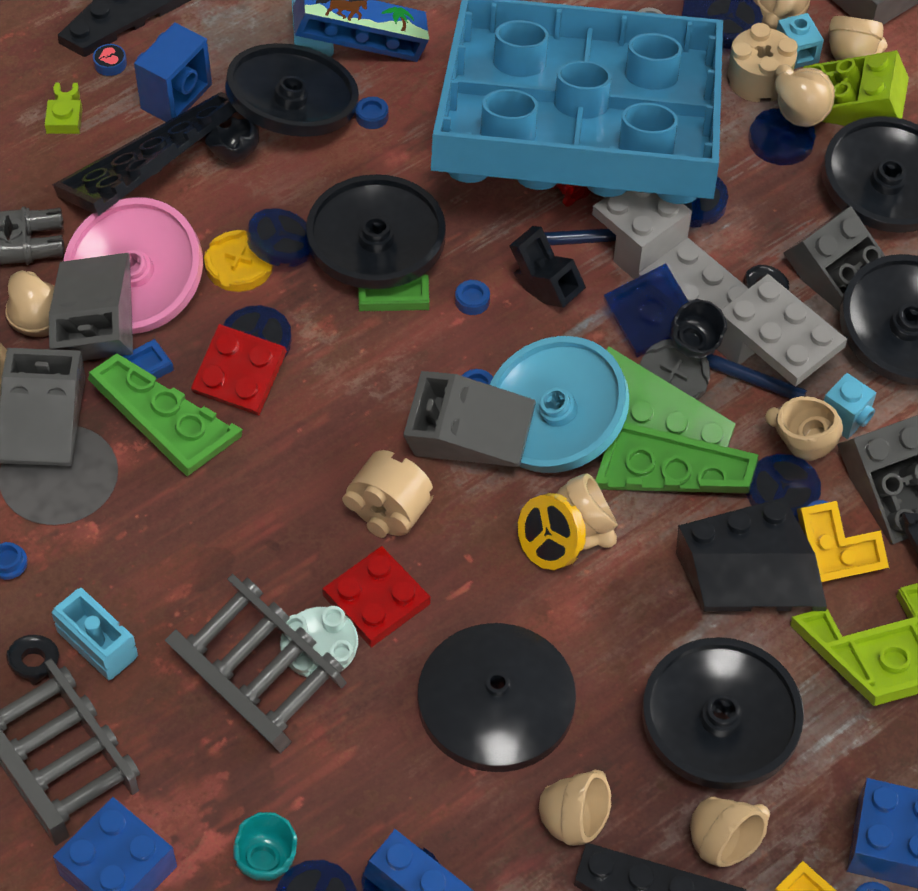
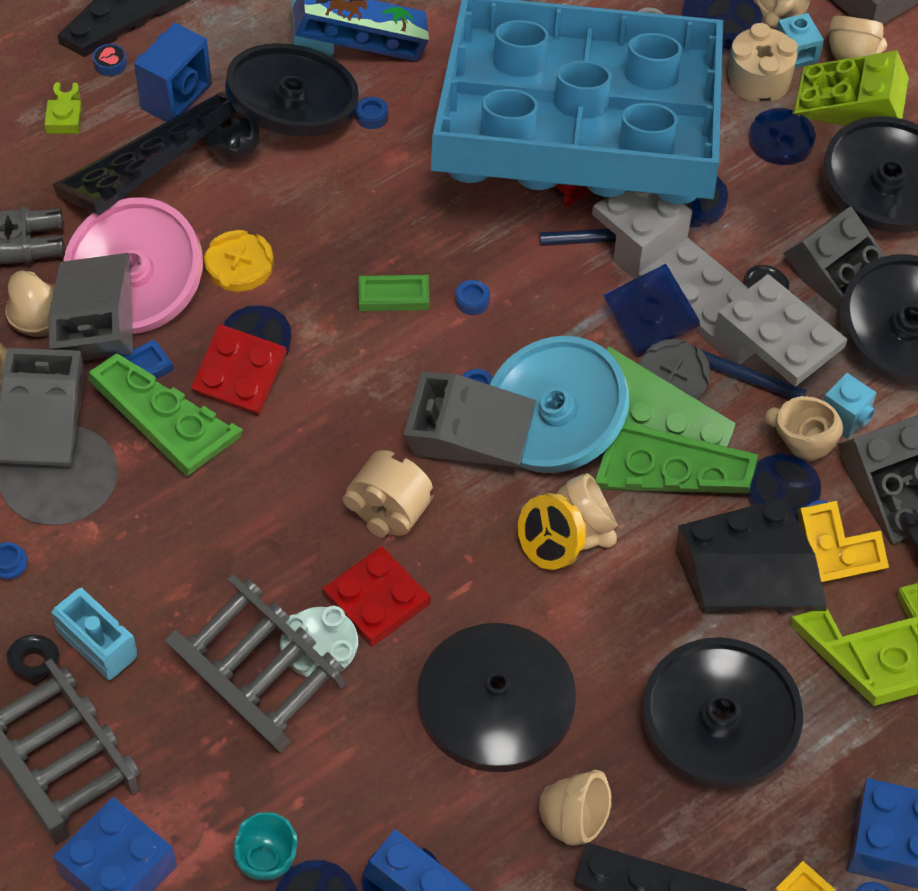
(278, 237): clear blue tile -> none
(376, 231): black dish -> none
(541, 273): black brick -> none
(698, 328): black hair -> none
(727, 830): tan piece -> none
(804, 95): tan piece -> none

